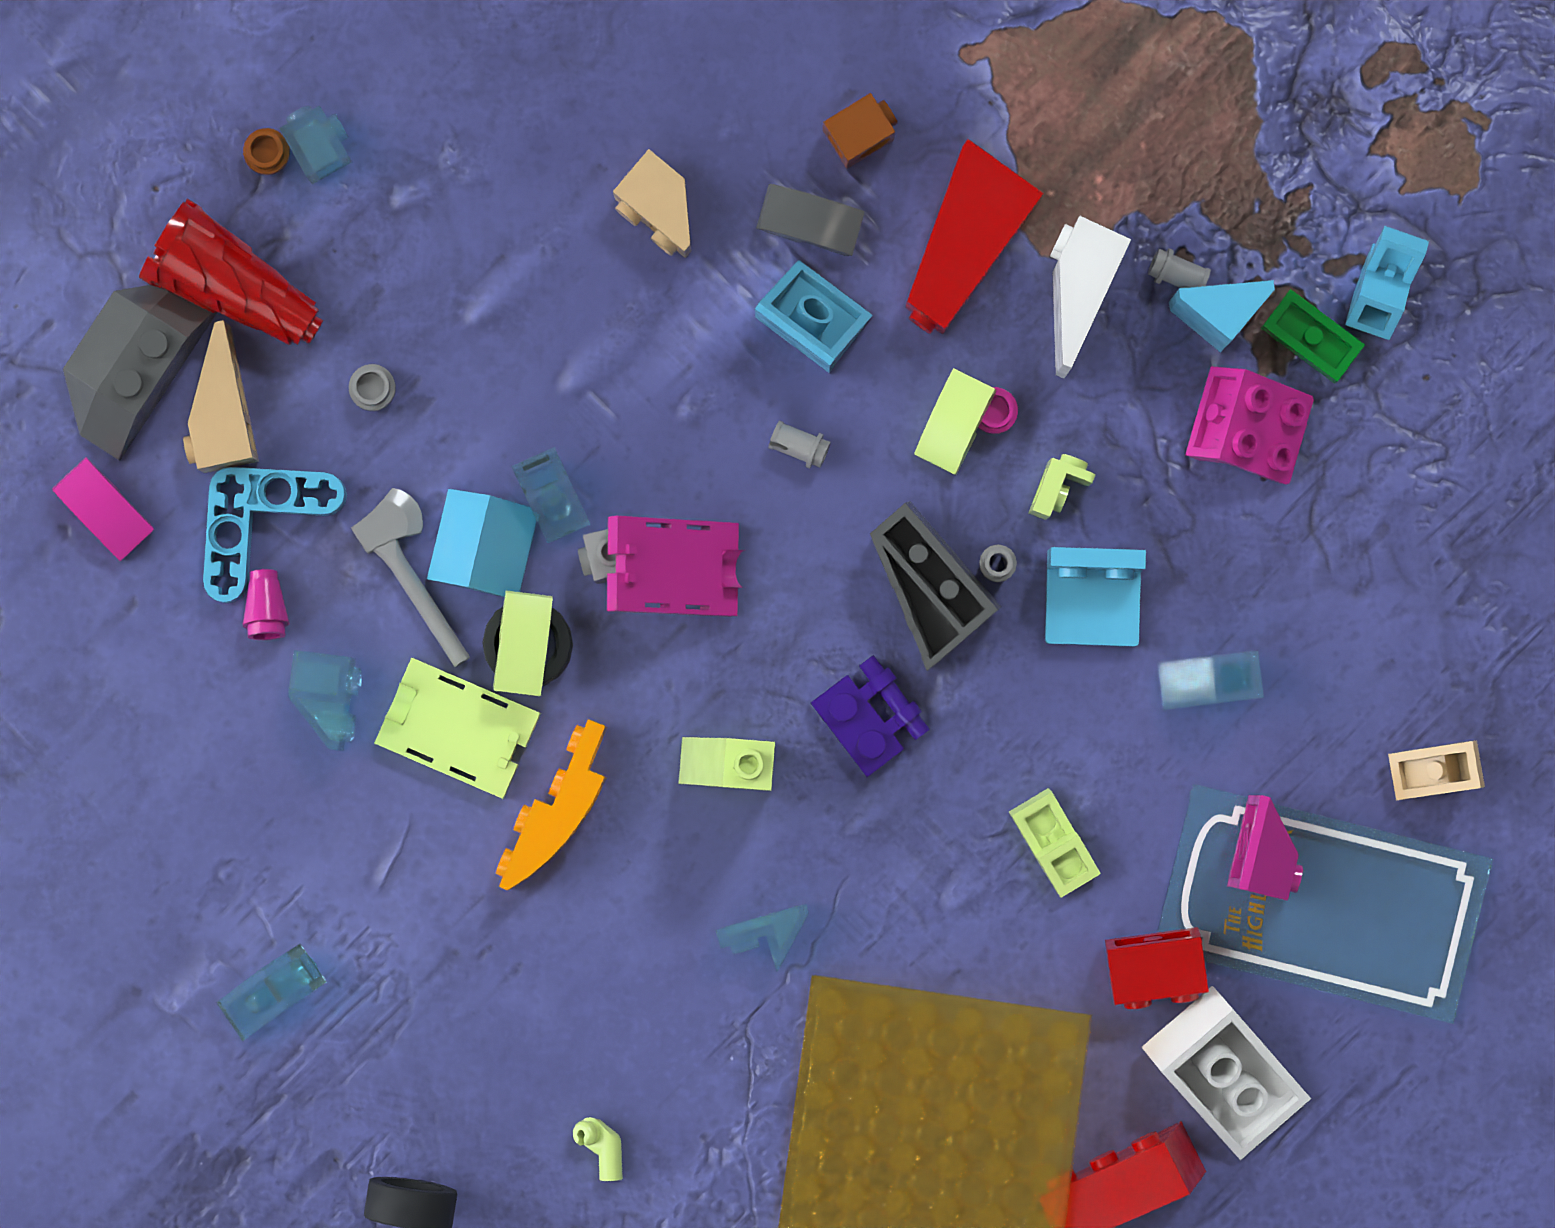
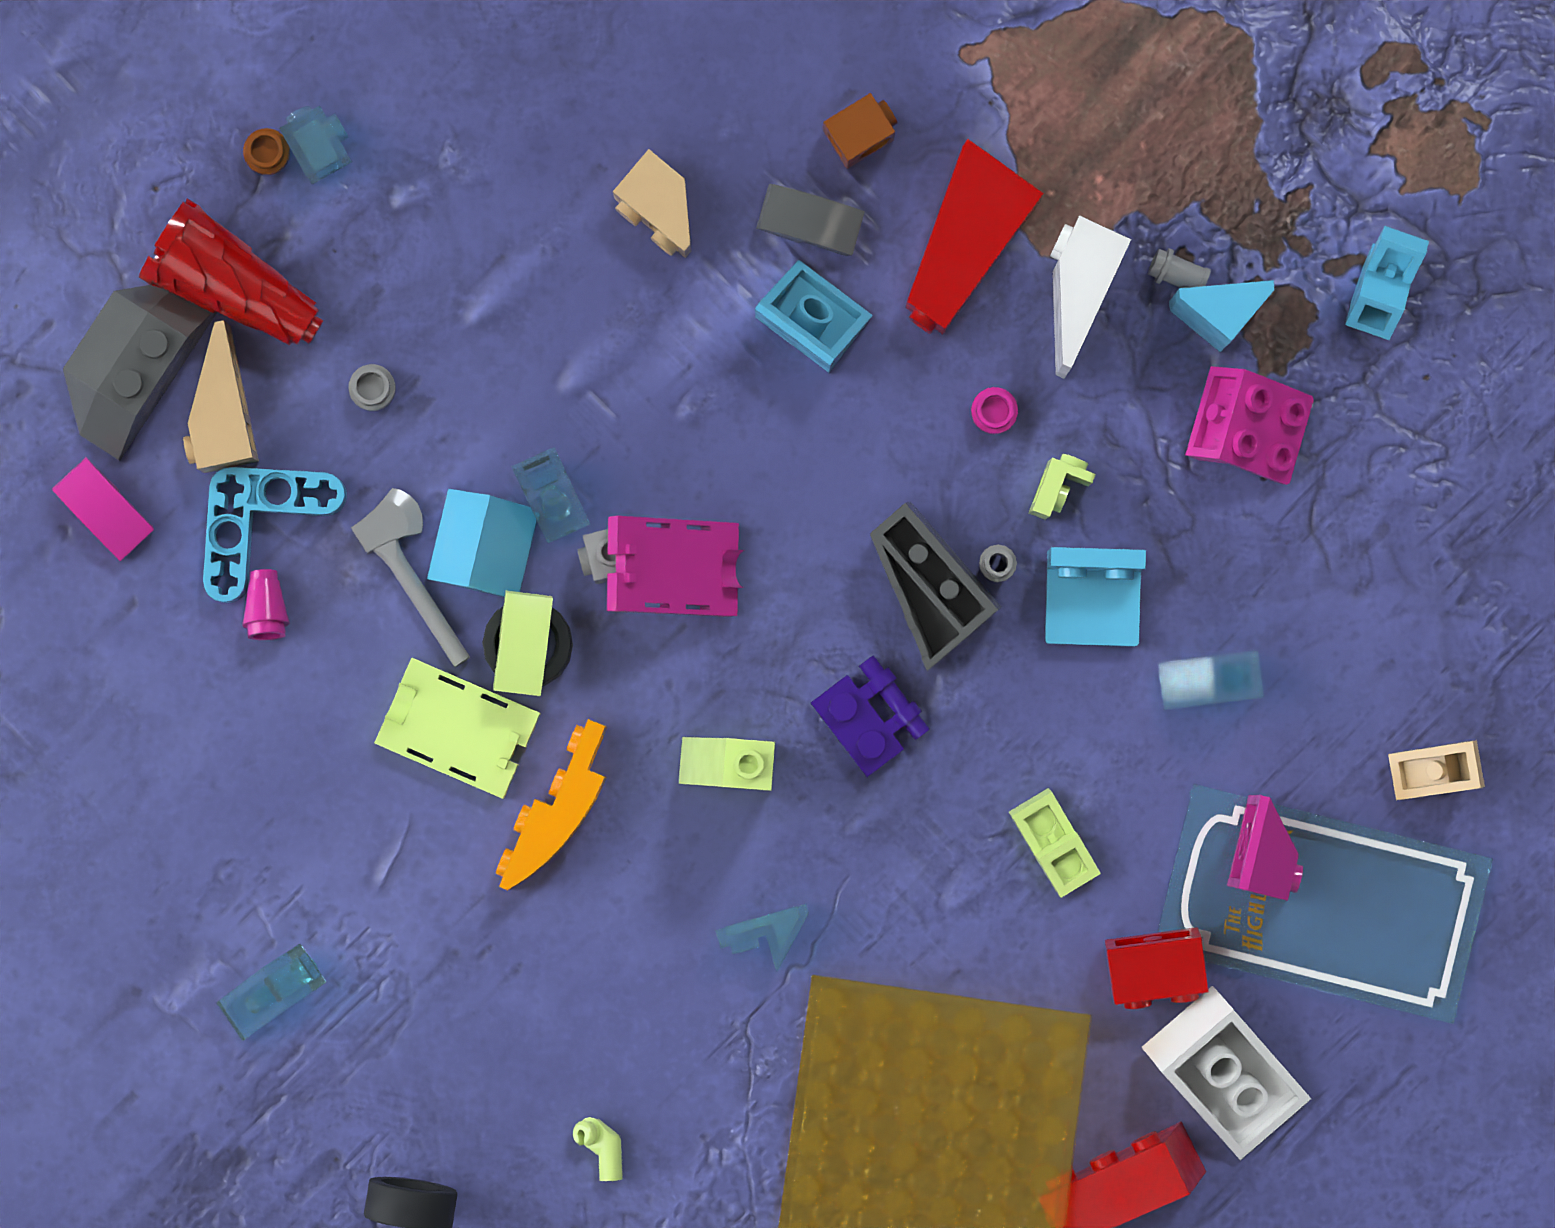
(322, 694): clear light blue slope -> none
(799, 444): light grey pin -> none
(954, 421): yellowish green slope -> none
(1312, 336): green plate -> none

